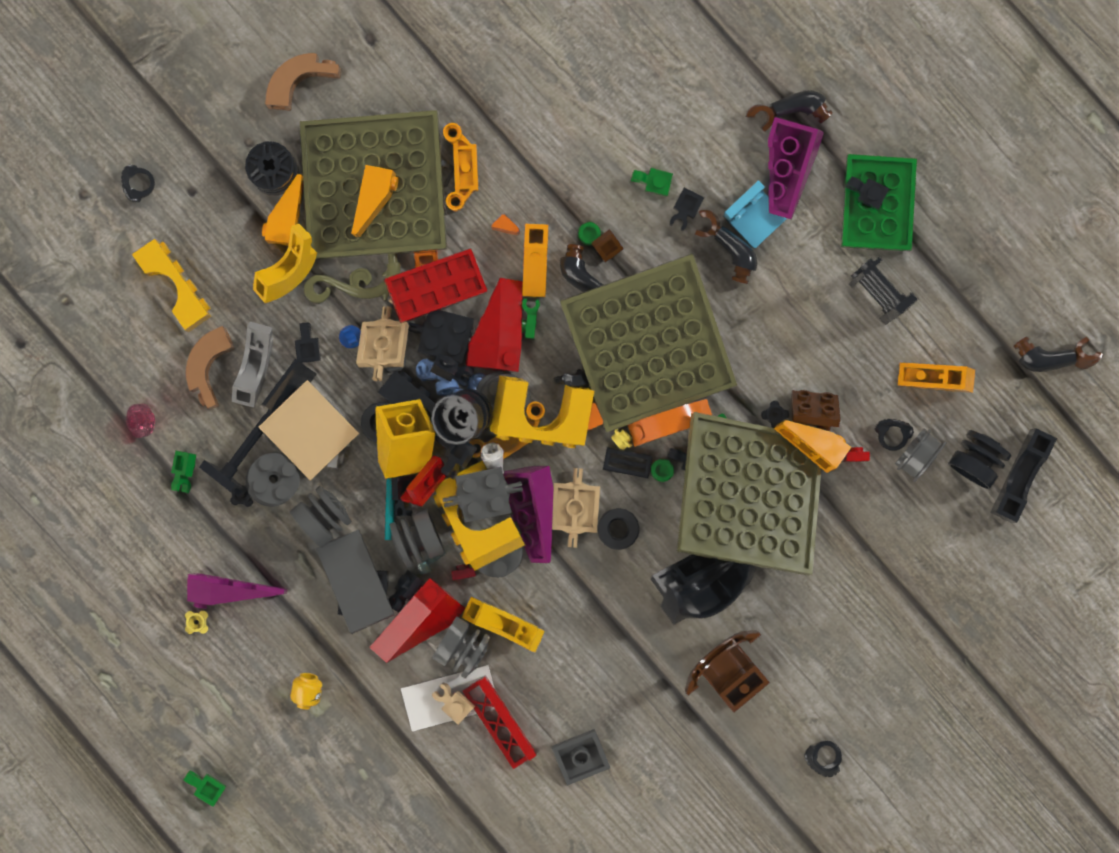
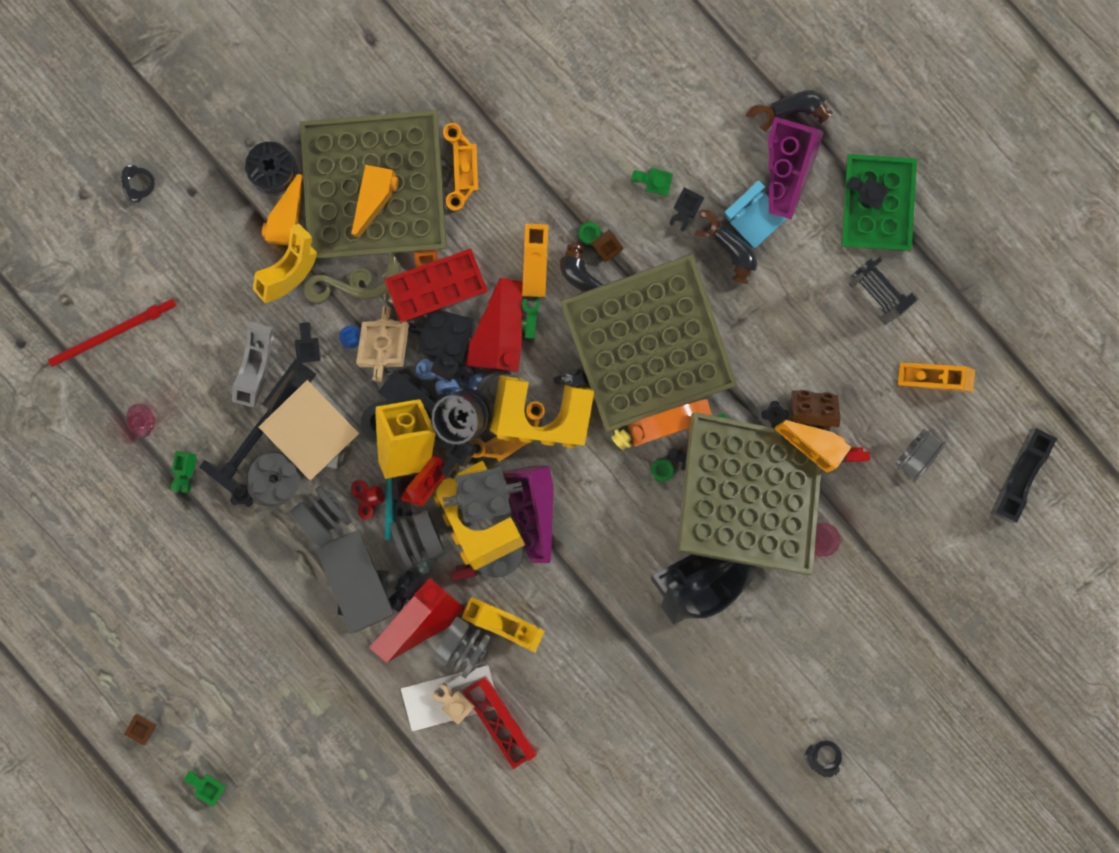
(140, 729): none -> reddish brown plate
(153, 312): none -> red bar
(188, 309): yellow arch -> none
(190, 622): light yellow plate -> none
(200, 360): medium nougat arch -> none
(214, 590): magenta wedge -> none
(291, 73): medium nougat arch -> none
(306, 690): yellow head -> none
(367, 498): none -> red piece
(492, 456): white cone -> none
(505, 225): orange slope -> none
(575, 507): tan plate -> none
(580, 757): dark grey slope -> none
(595, 417): orange slope -> none
(625, 462): black tile -> none
(632, 532): black tyre -> none
(730, 671): reddish brown piece -> none
(826, 540): none -> clear pink plate
(884, 425): black piece -> none
(979, 459): black wheel -> none
(1040, 360): black piece -> none

